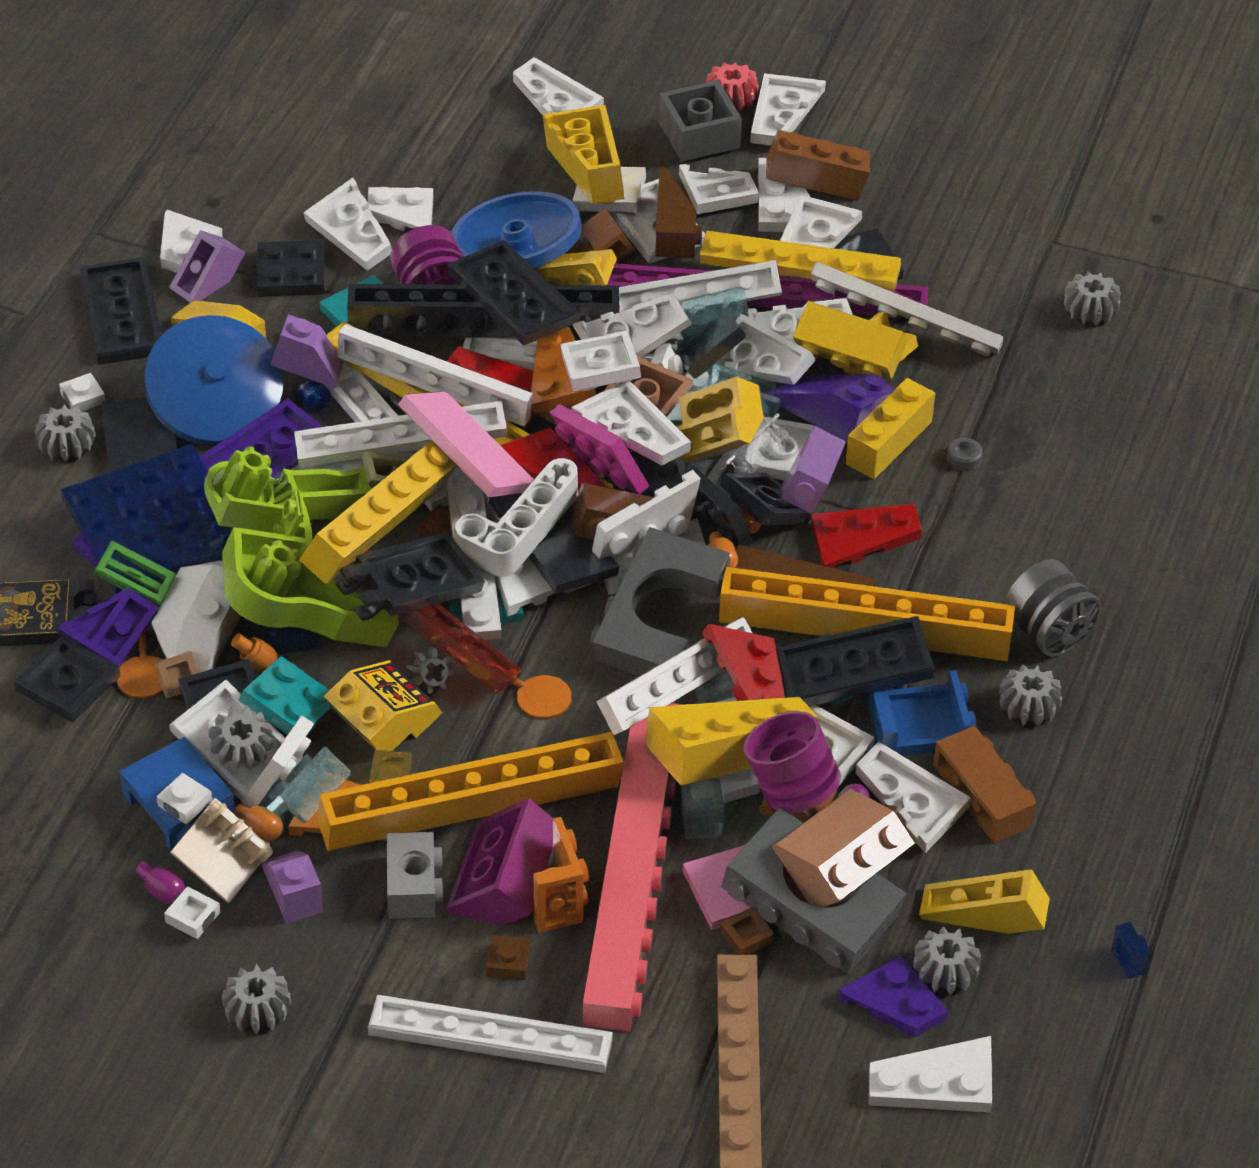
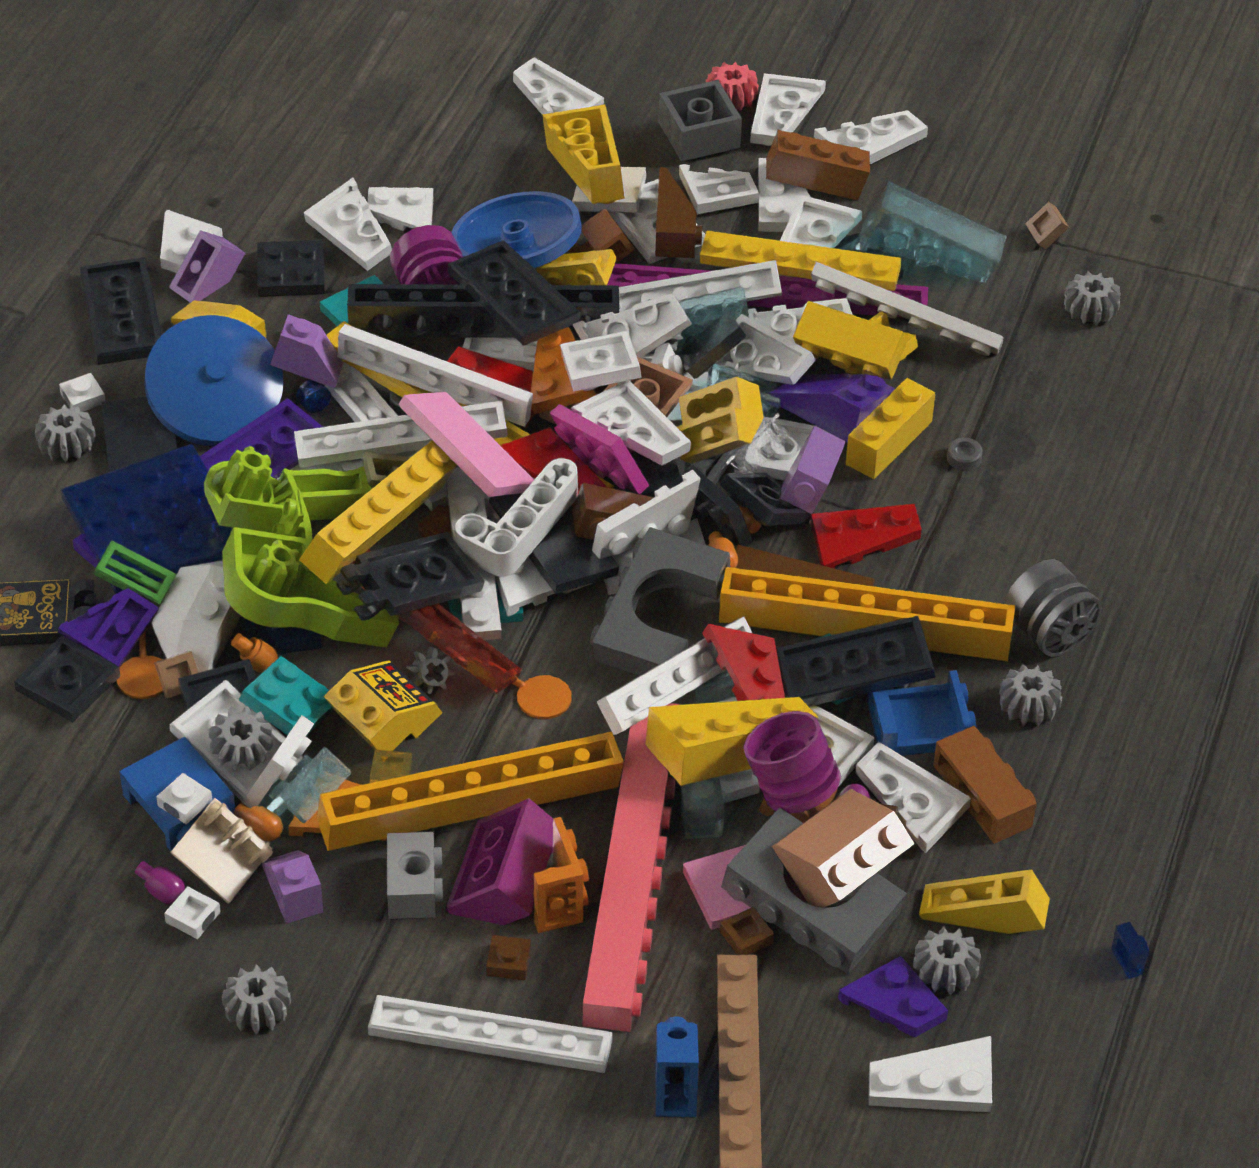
(676, 1050): none -> blue torso
(881, 137): none -> white wing
(930, 235): none -> clear light blue wedge
(1047, 225): none -> medium nougat plate

